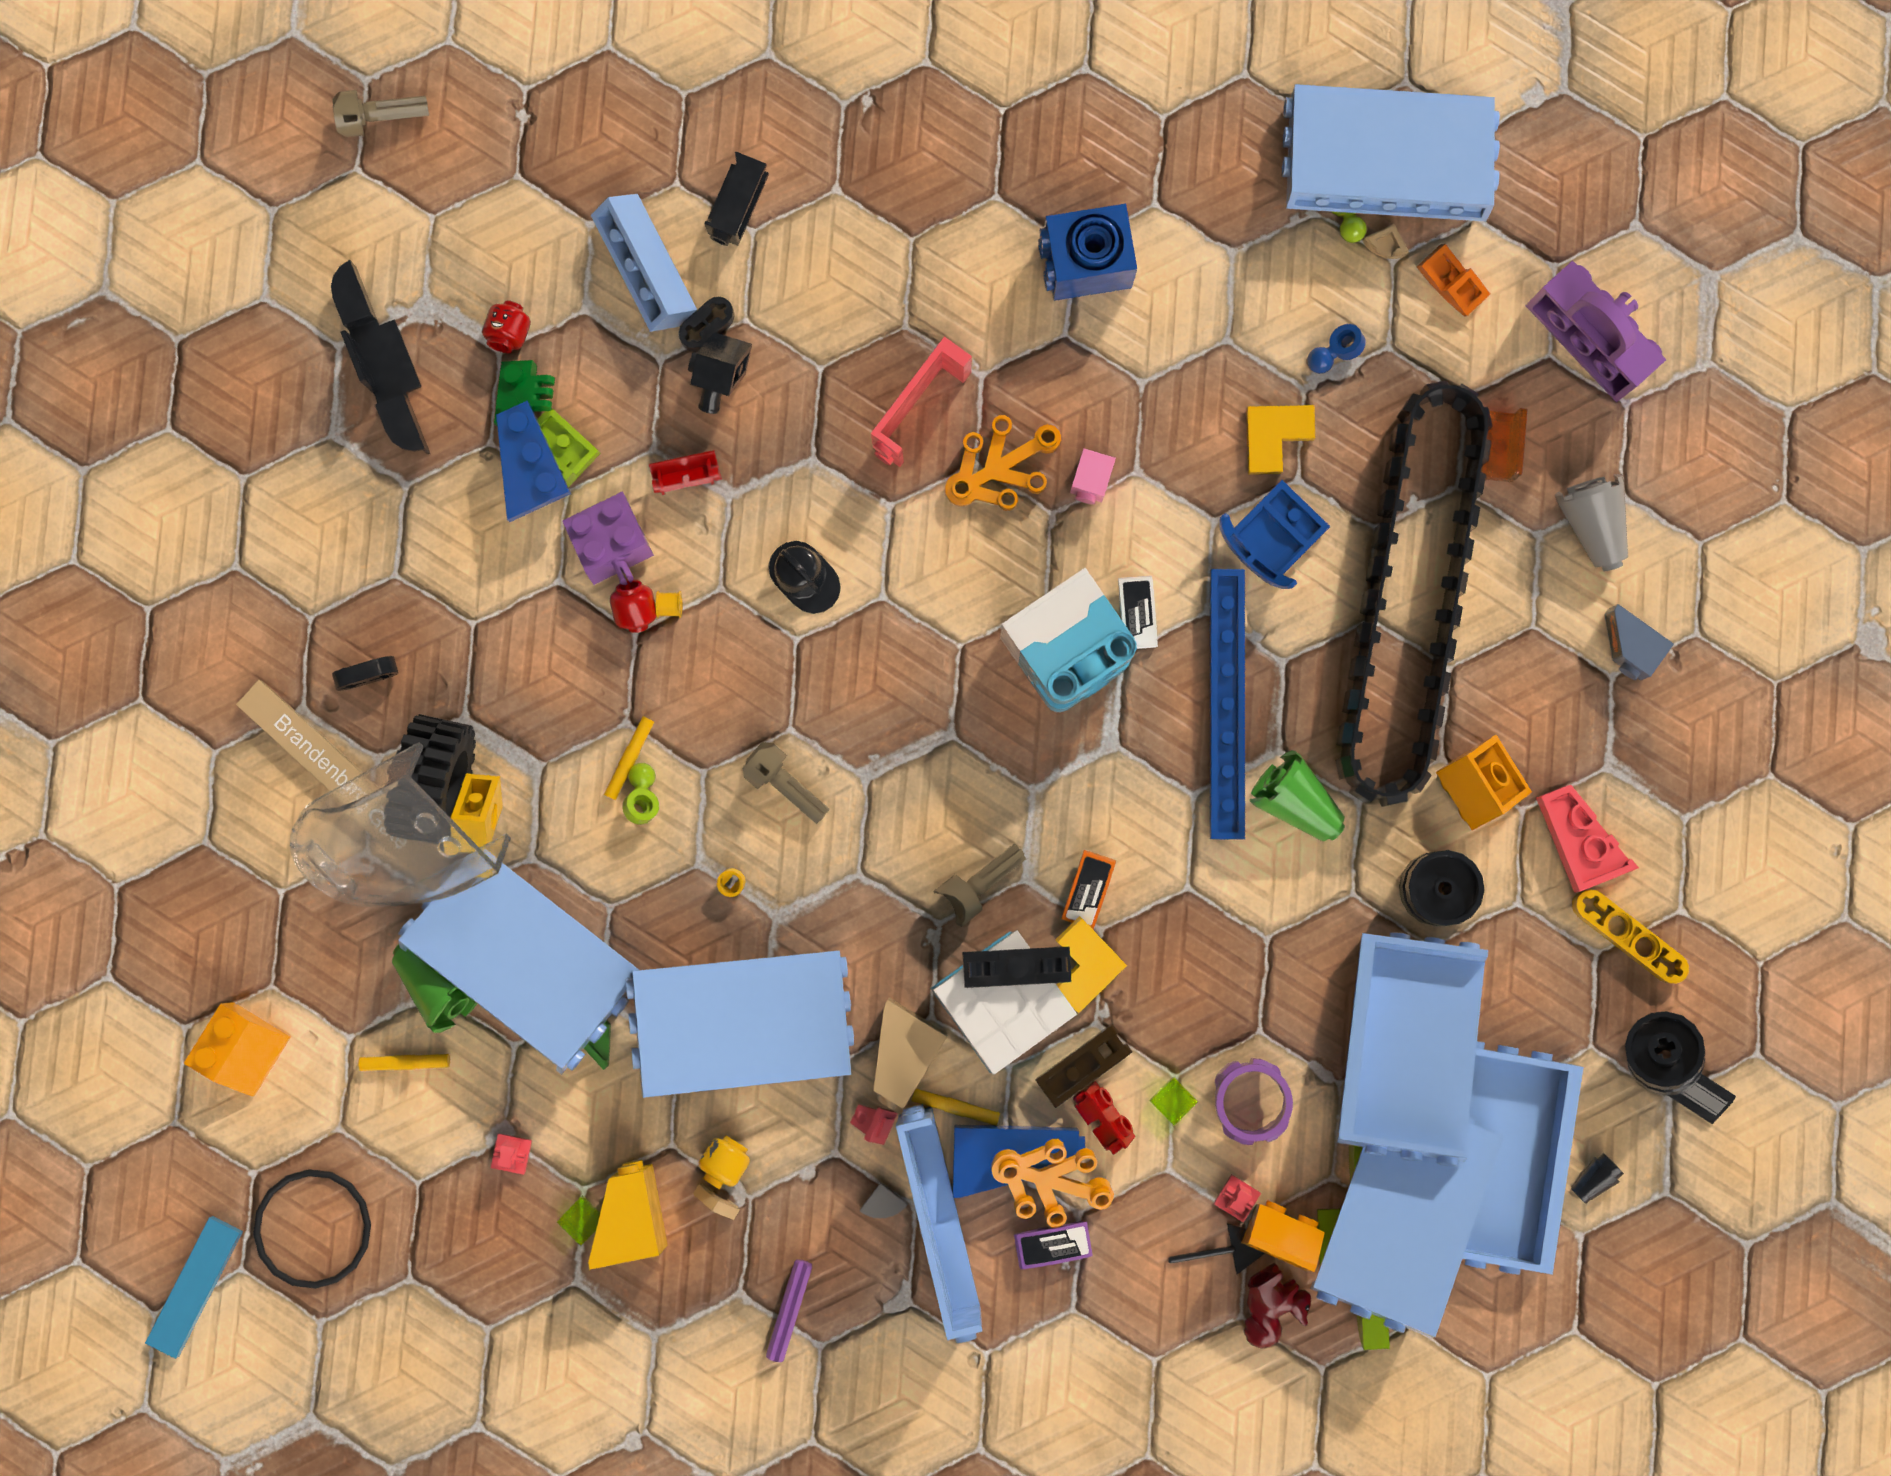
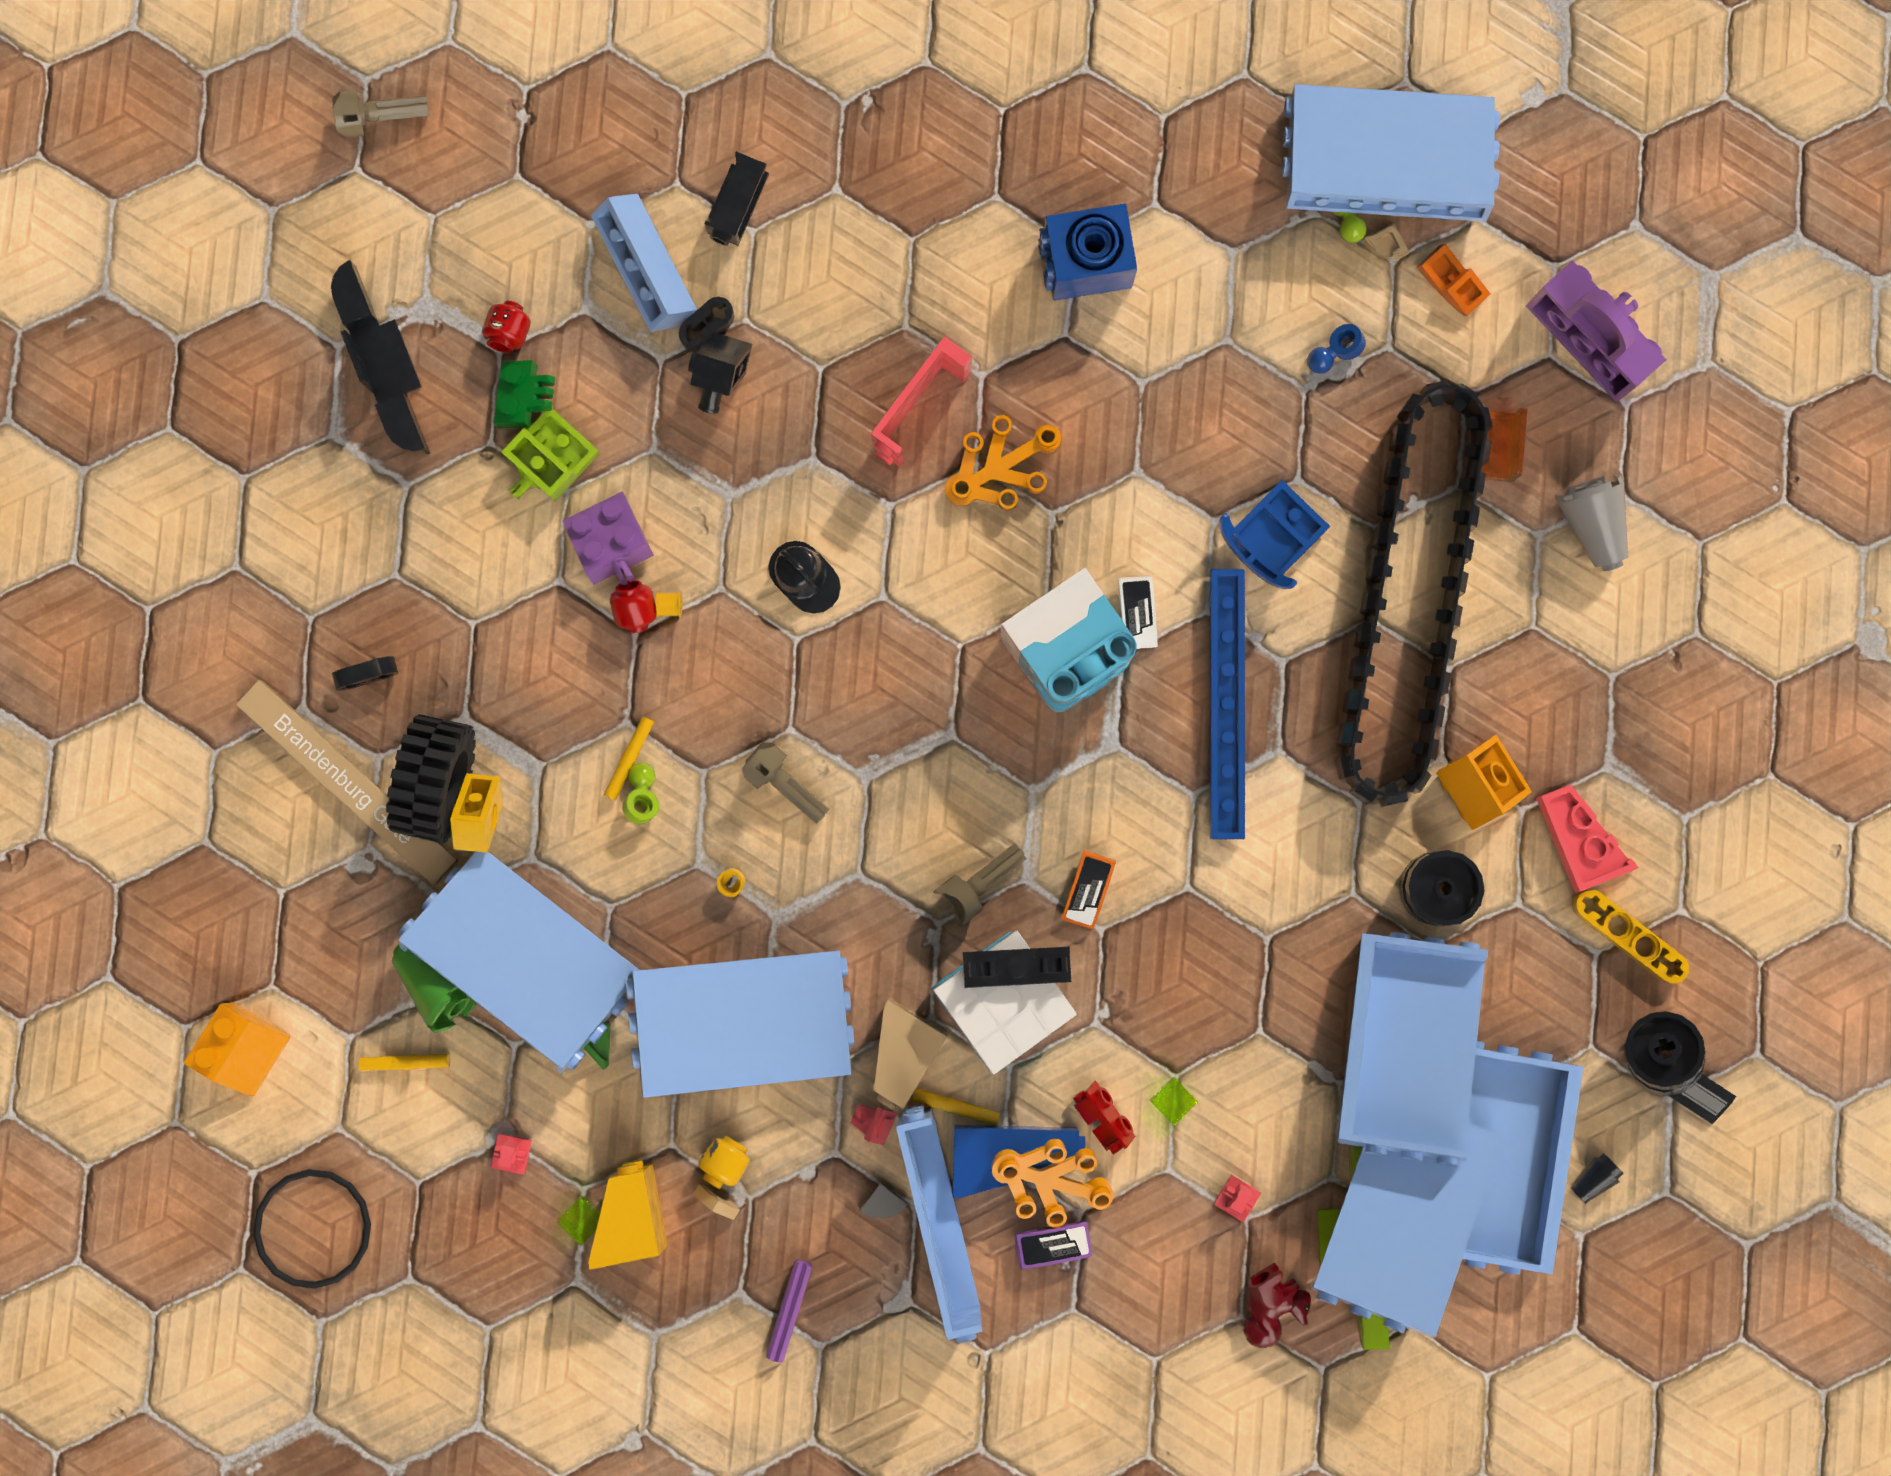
(194, 1287): dark azure tile -> none
(388, 841): clear windscreen -> none
(527, 463): blue wing -> none
(685, 472): red hinge -> none
(1082, 1066): dark brown plate -> none
(1092, 476): bright pink brick -> none
(1095, 964): yellow tile -> none
(1242, 1254): black piece -> none
(1269, 427): yellow tile -> none
(1271, 1130): medium lavender piece -> none
(1284, 1237): light orange slope -> none
(1298, 798): bright green cone -> none
(1634, 644): sand blue slope -> none

